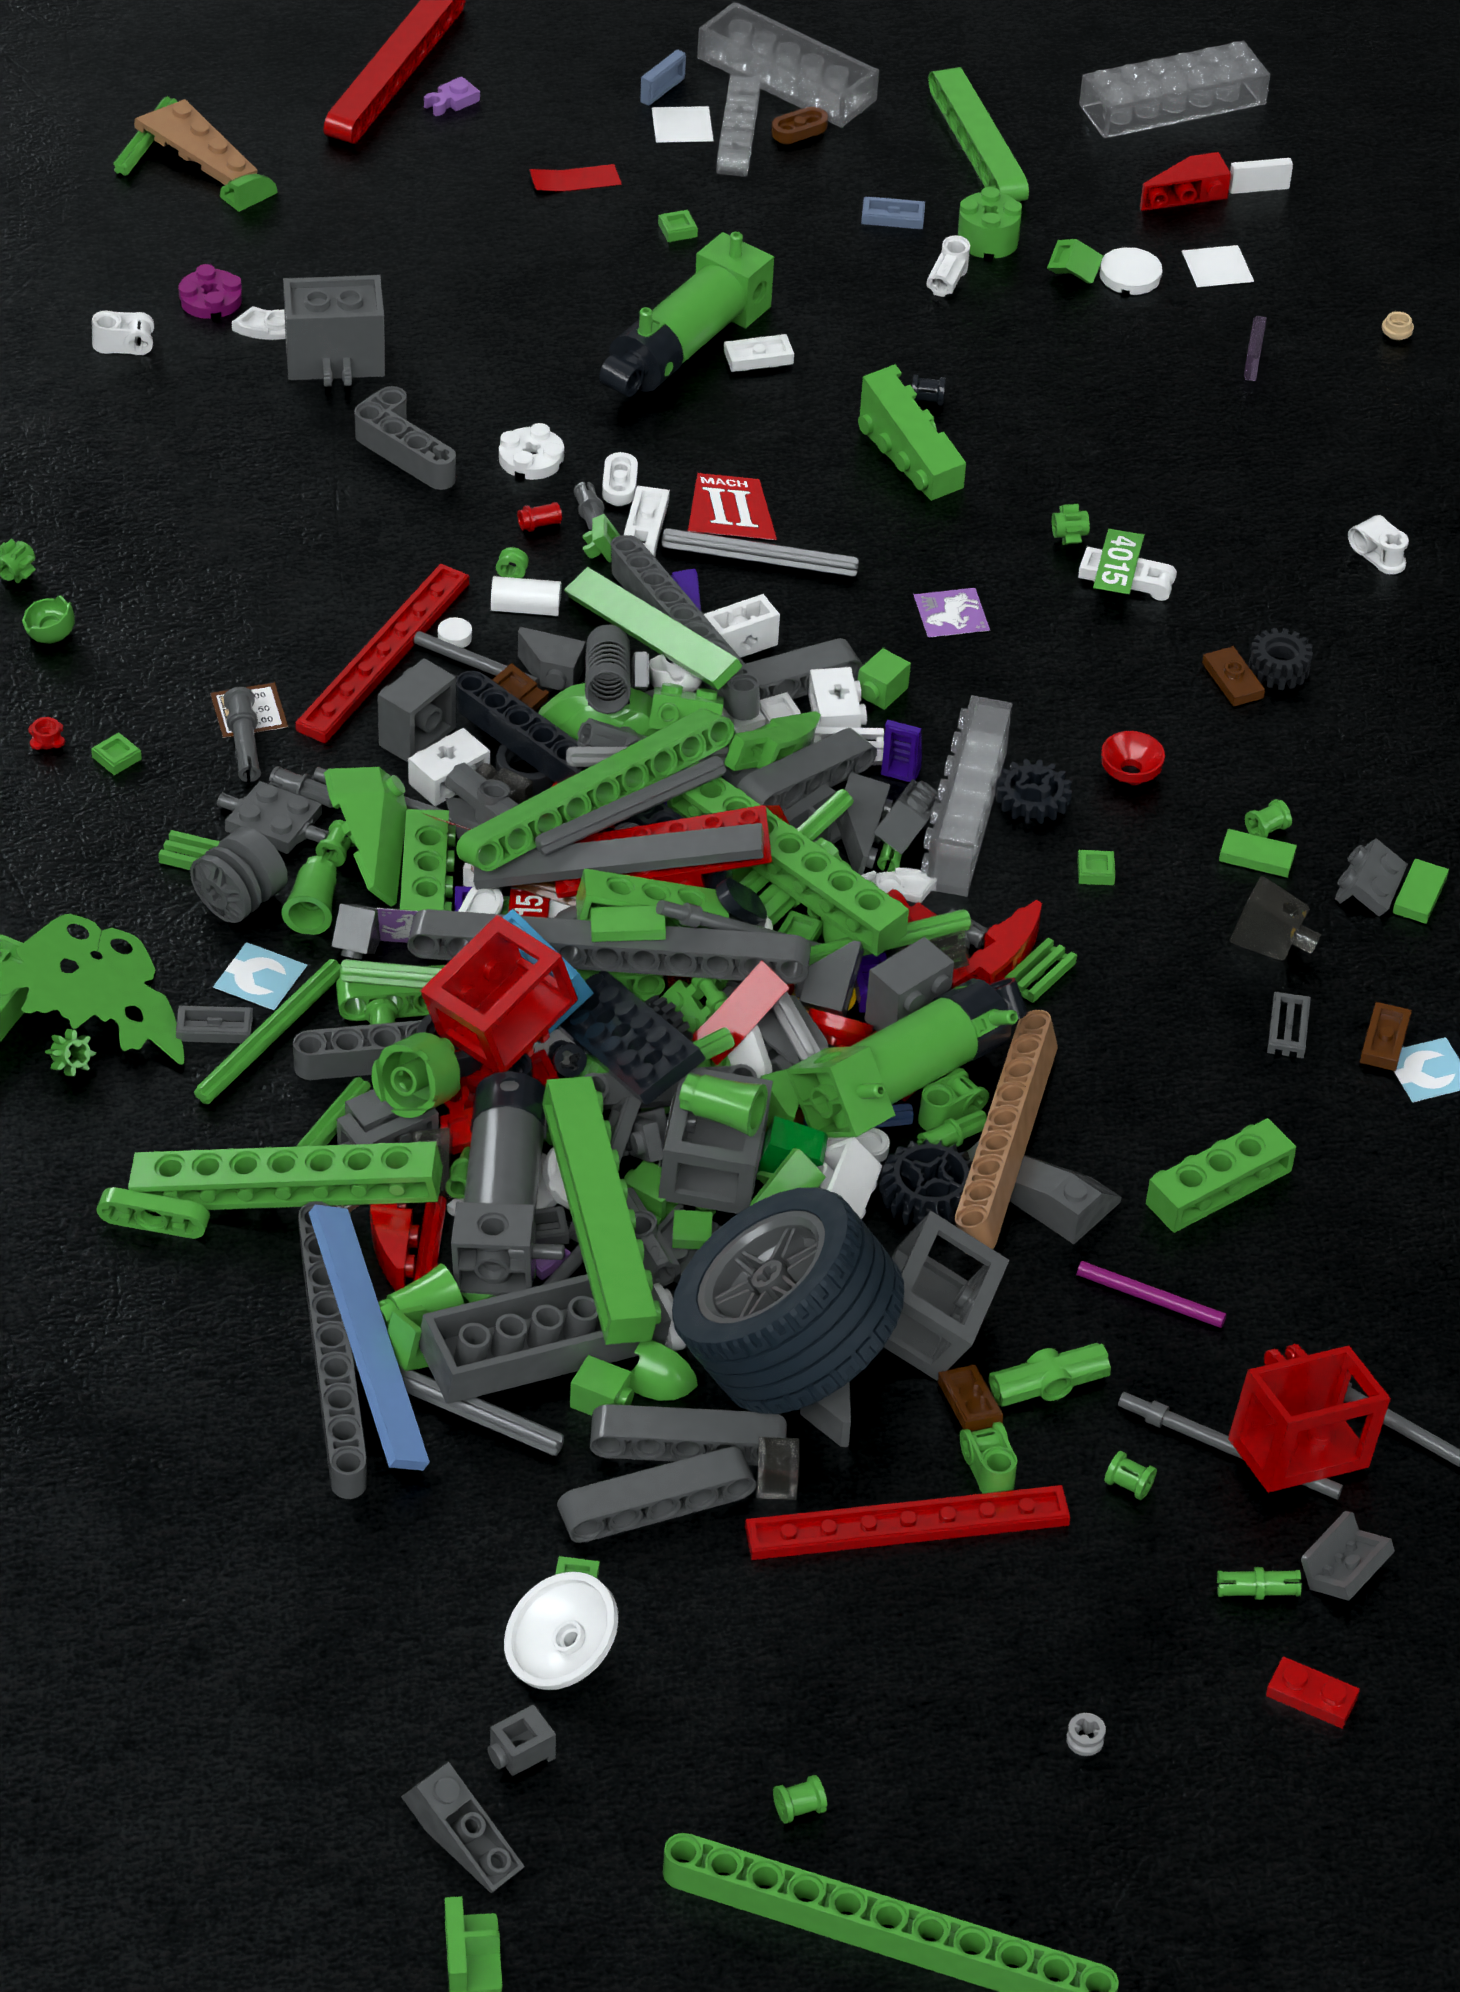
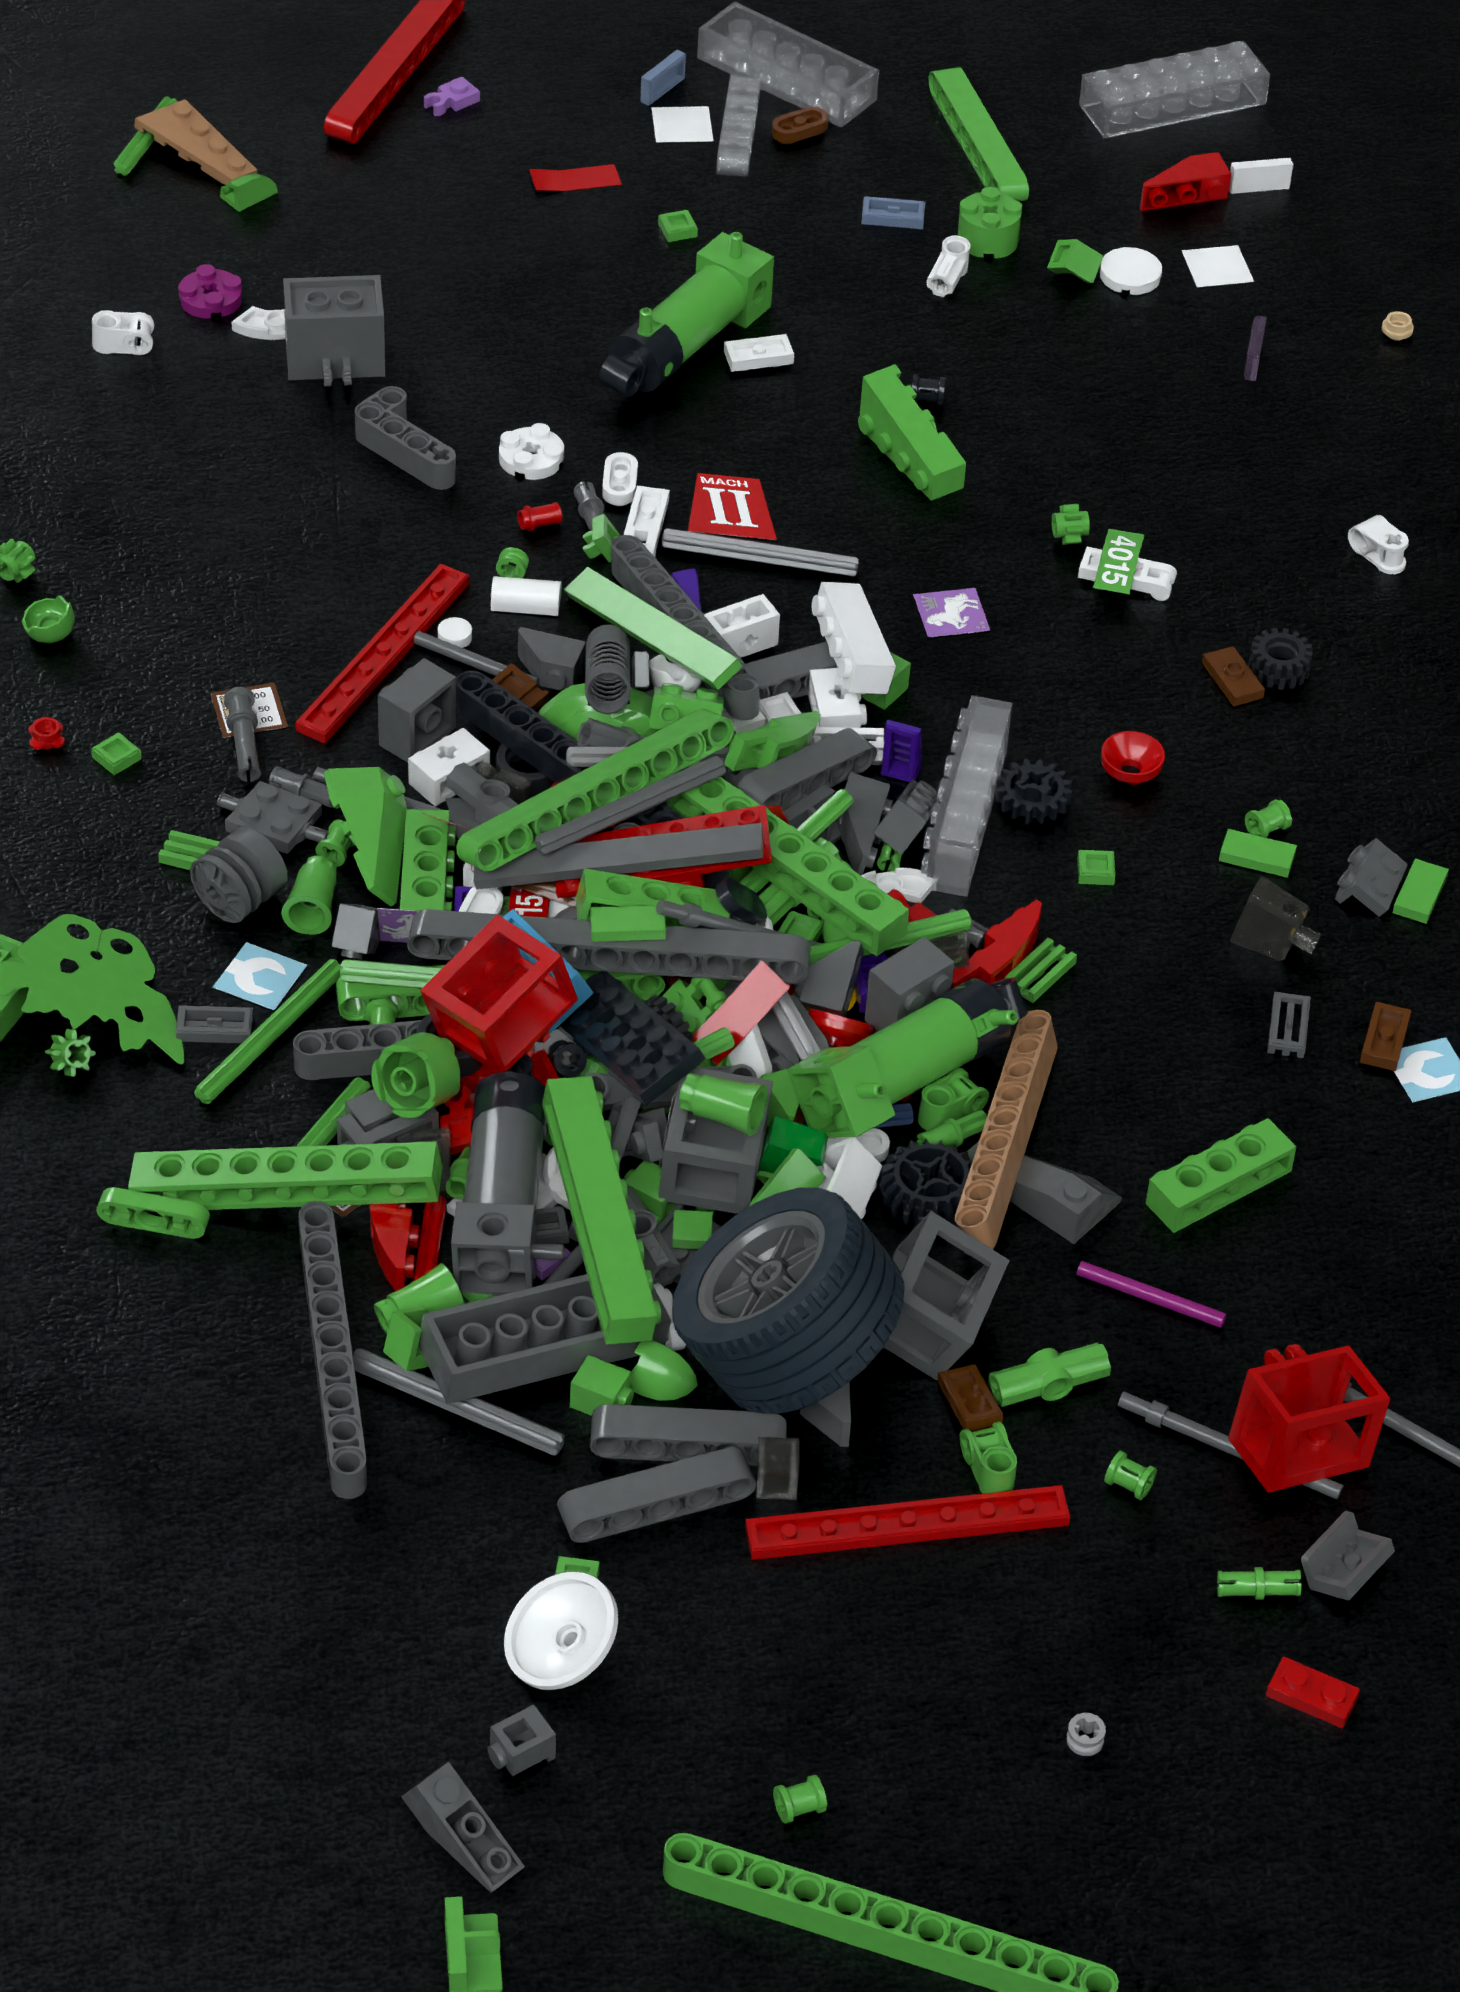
(369, 1338): medium blue tile -> none
(853, 638): none -> white brick

